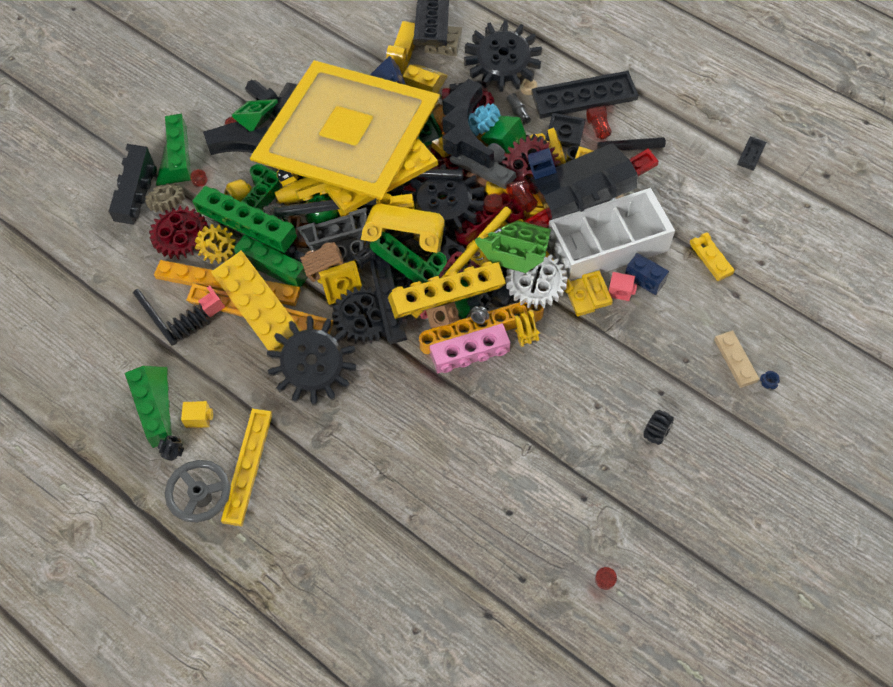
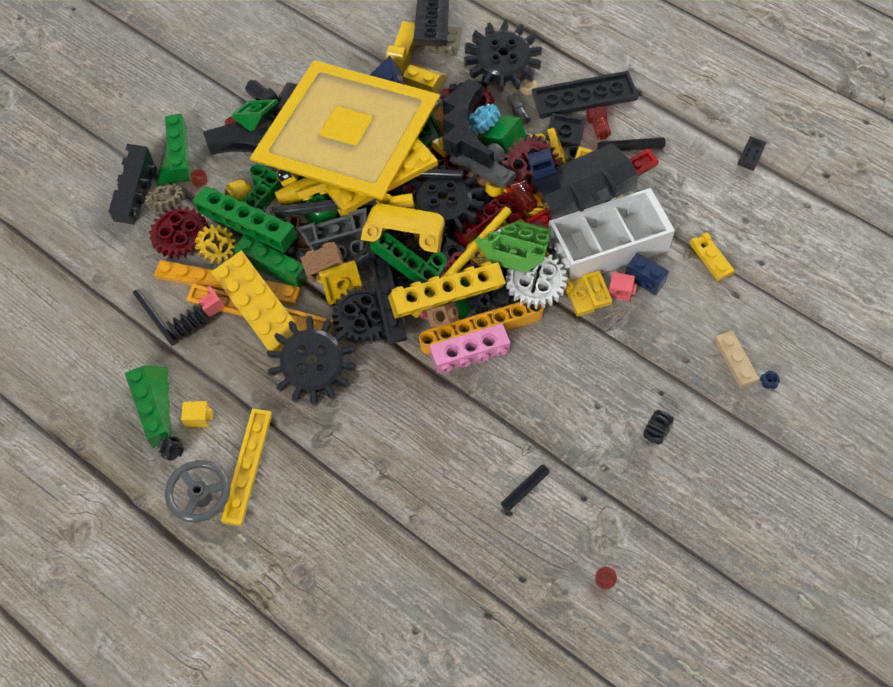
(479, 314): dark grey plate -> none
(493, 202): clear red tile -> none
(525, 487): none -> black axle
(526, 328): yellow arm -> none

